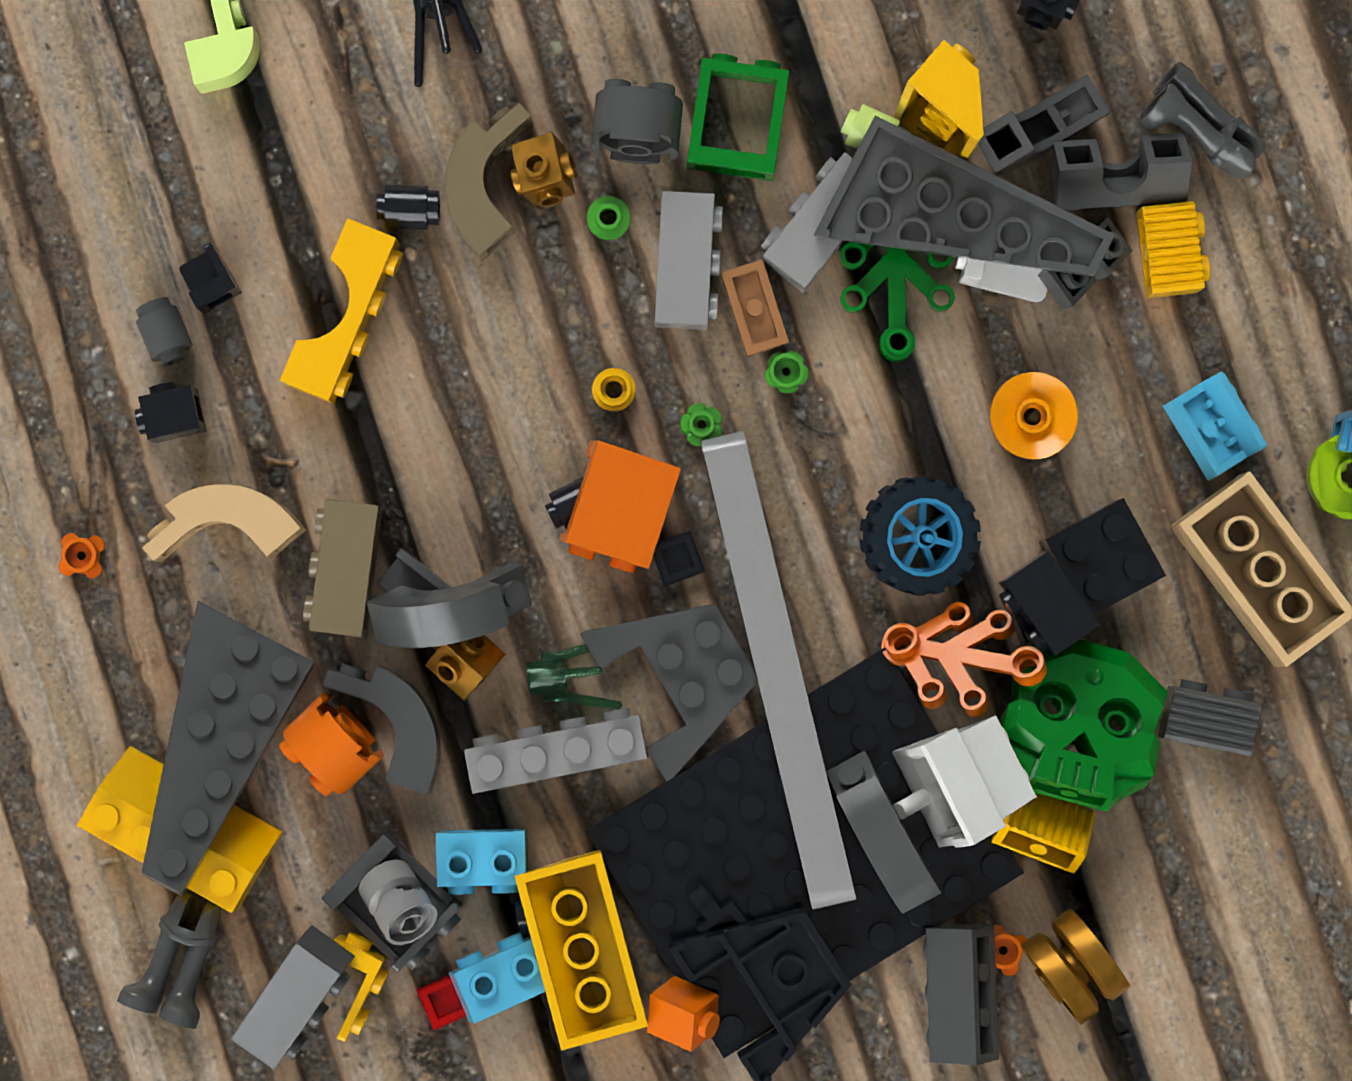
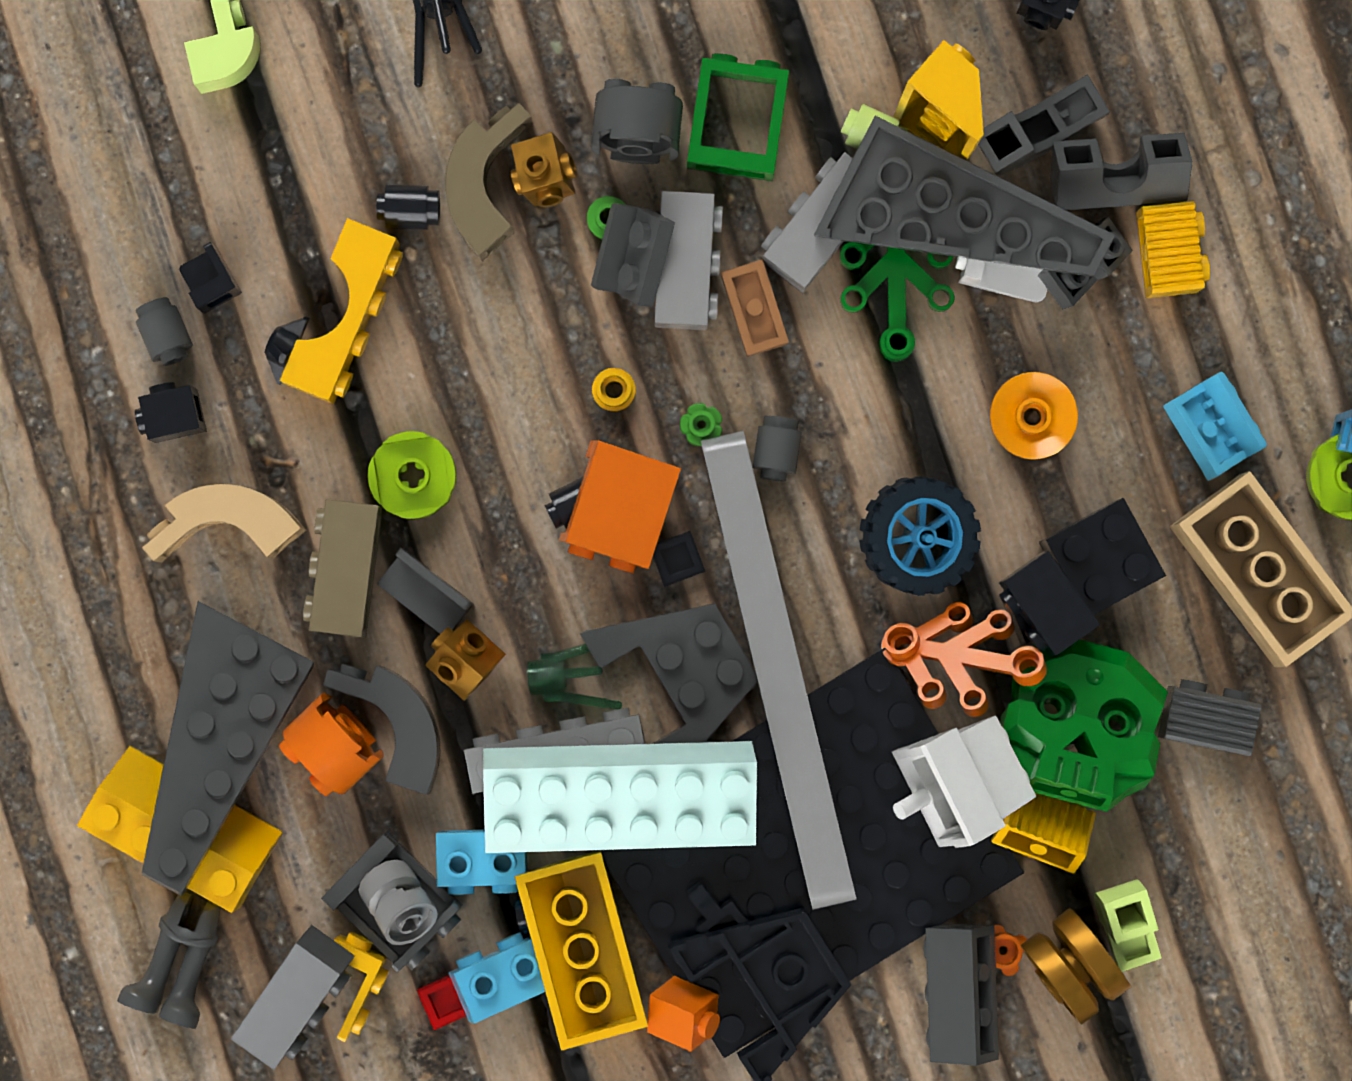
(69, 555): orange plate -> none
(281, 345): none -> black piece
(392, 459): none -> lime plate
(449, 615): dark grey arch -> none
(619, 796): none -> light aqua brick
(633, 253): none -> dark grey bracket
(777, 448): none -> dark grey brick
(790, 360): bright green plate -> none
(882, 833): dark grey arch -> none
(1128, 924): none -> yellowish green brick
(1185, 102): dark grey piece -> none

